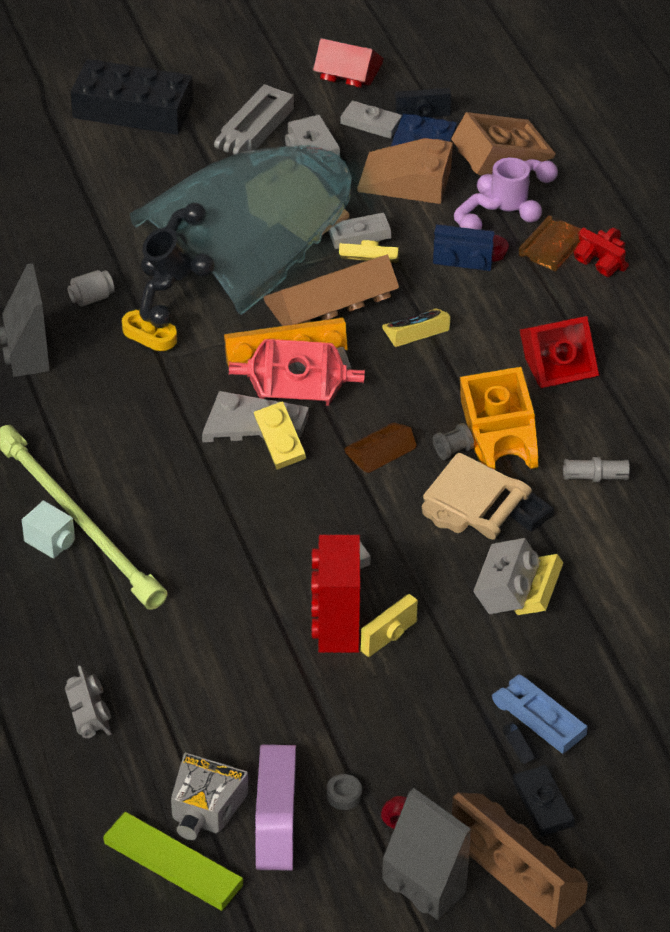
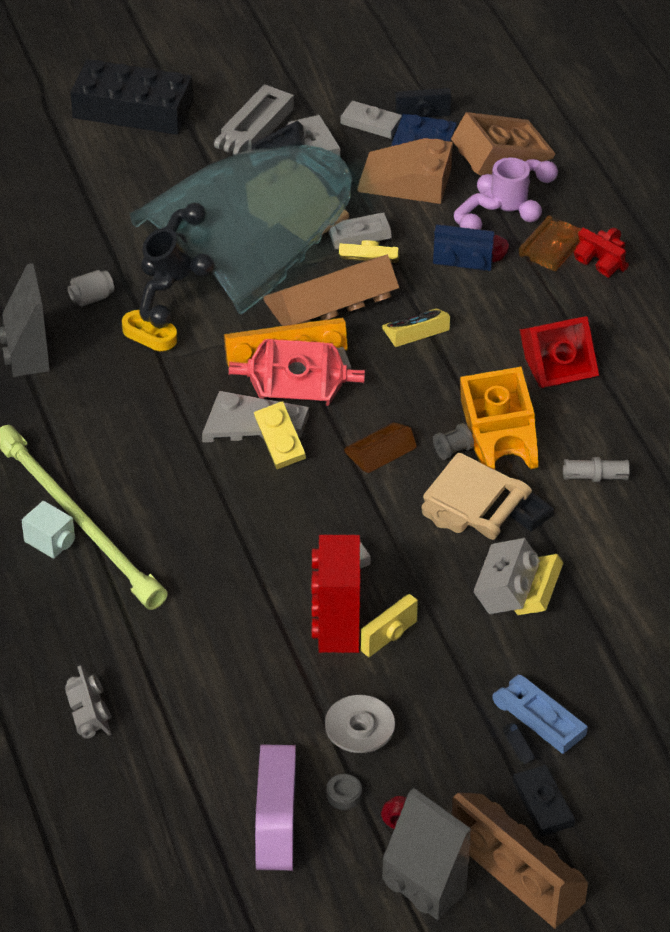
(173, 861): lime tile -> none
(206, 795): light grey torso -> none
(289, 135): none -> black plate
(346, 62): slope -> none
(356, 714): none -> light grey dish

